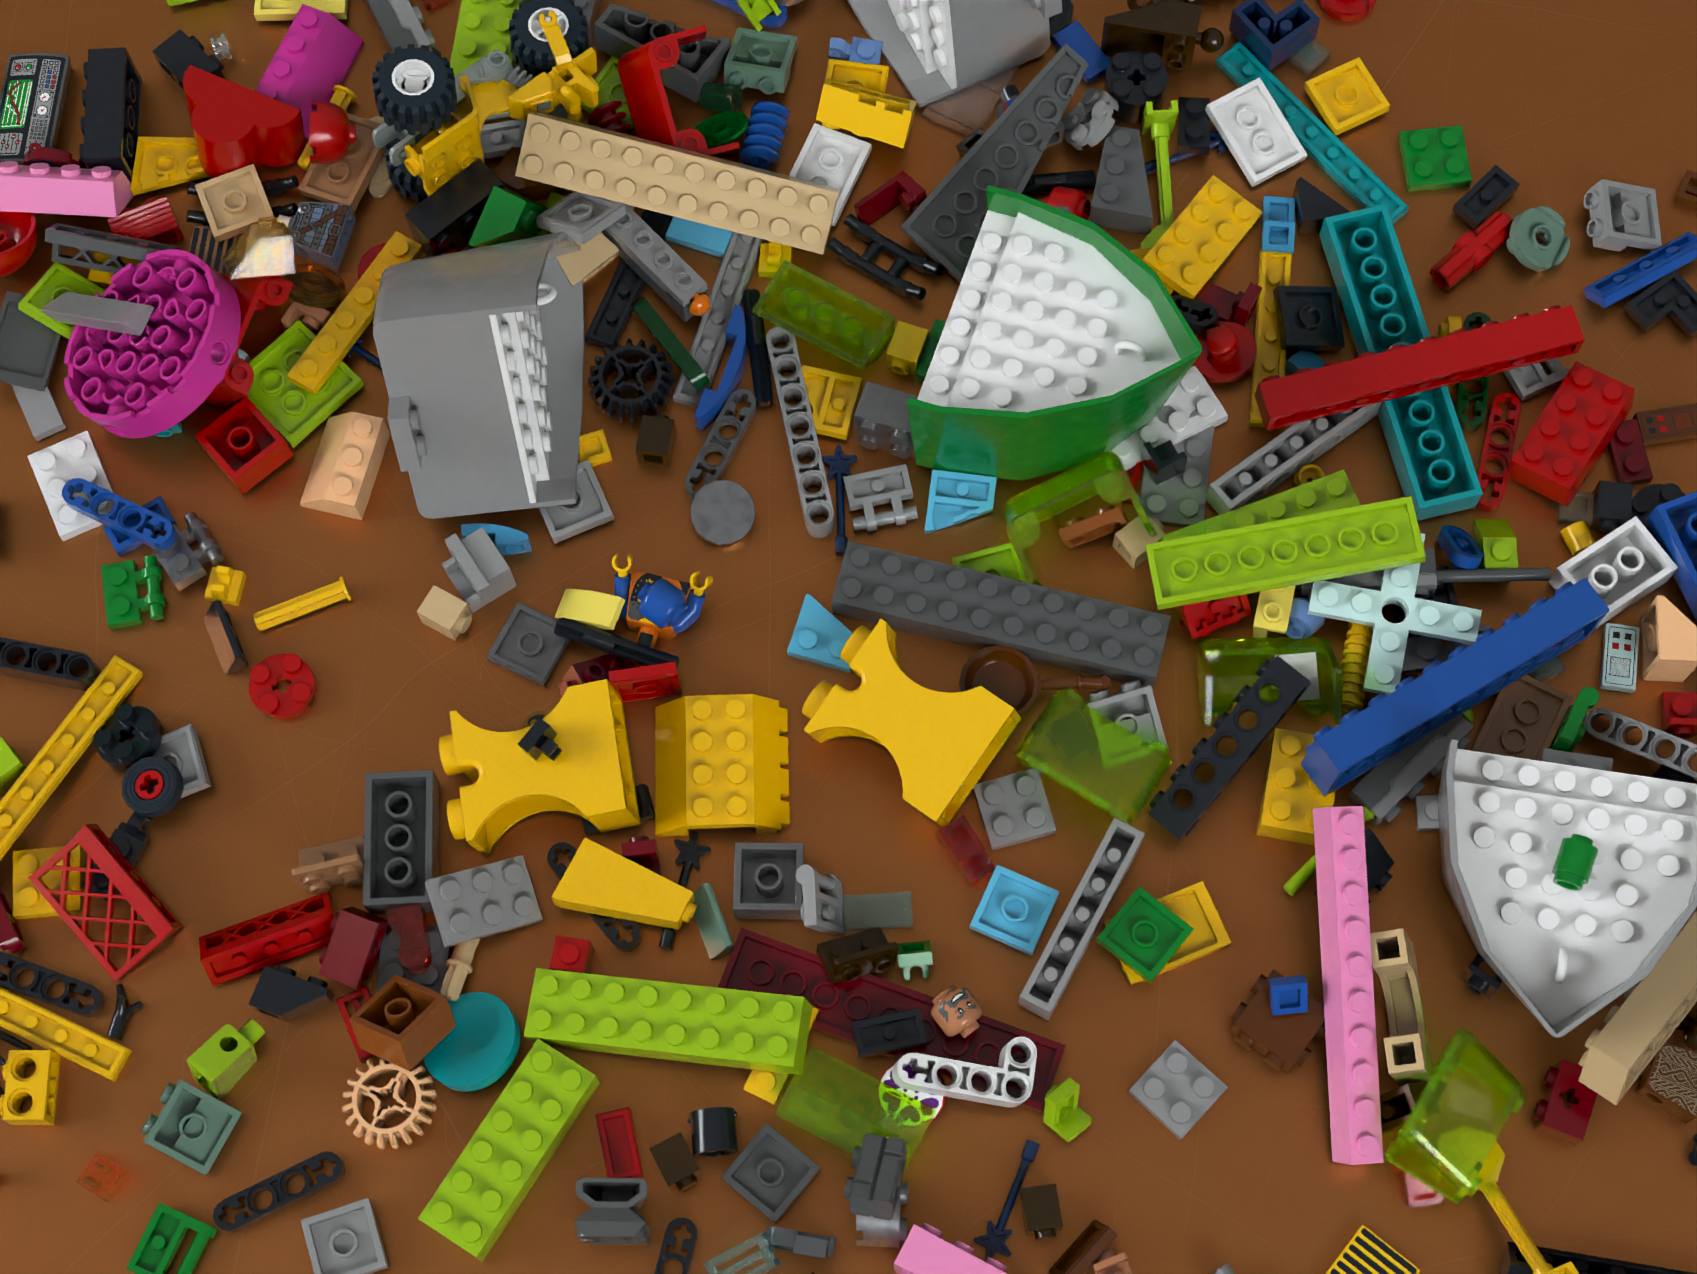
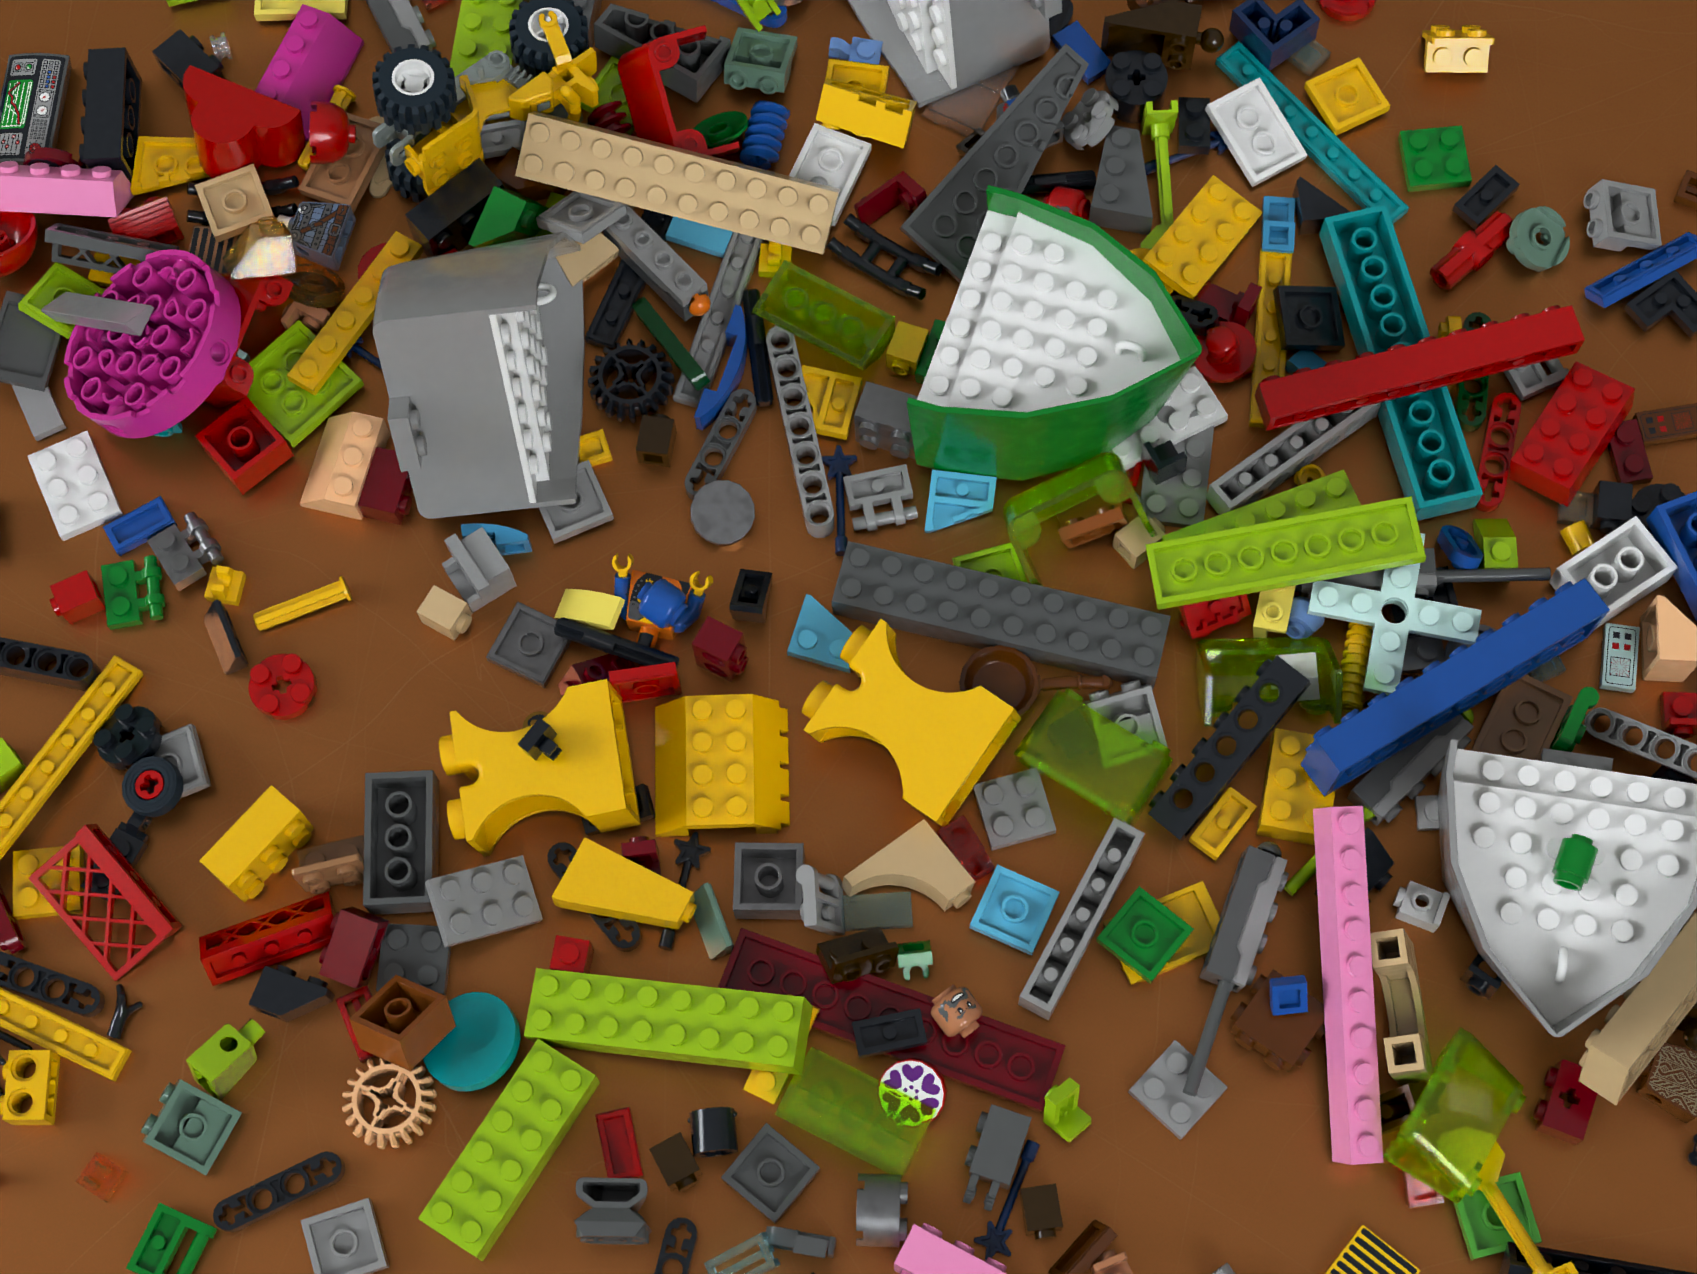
(76, 597): none -> red brick
(116, 517): blue beam -> none
(258, 844): none -> yellow brick
(386, 489): none -> dark red brick
(414, 936): clear red leg -> none
(458, 968): tan axle -> none
(720, 649): none -> dark red brick
(721, 97): clear green piece -> none
(751, 596): none -> black slope
(877, 1176): dark grey brick -> none
(916, 862): none -> tan arch
(963, 1071): white beam -> none
(996, 1152): none -> dark grey hinge
(1222, 823): none -> yellow plate
(1238, 939): none -> piece
(1422, 917): none -> white brick
(1457, 49): none -> yellow bracket
(1481, 1225): none -> bright green plate

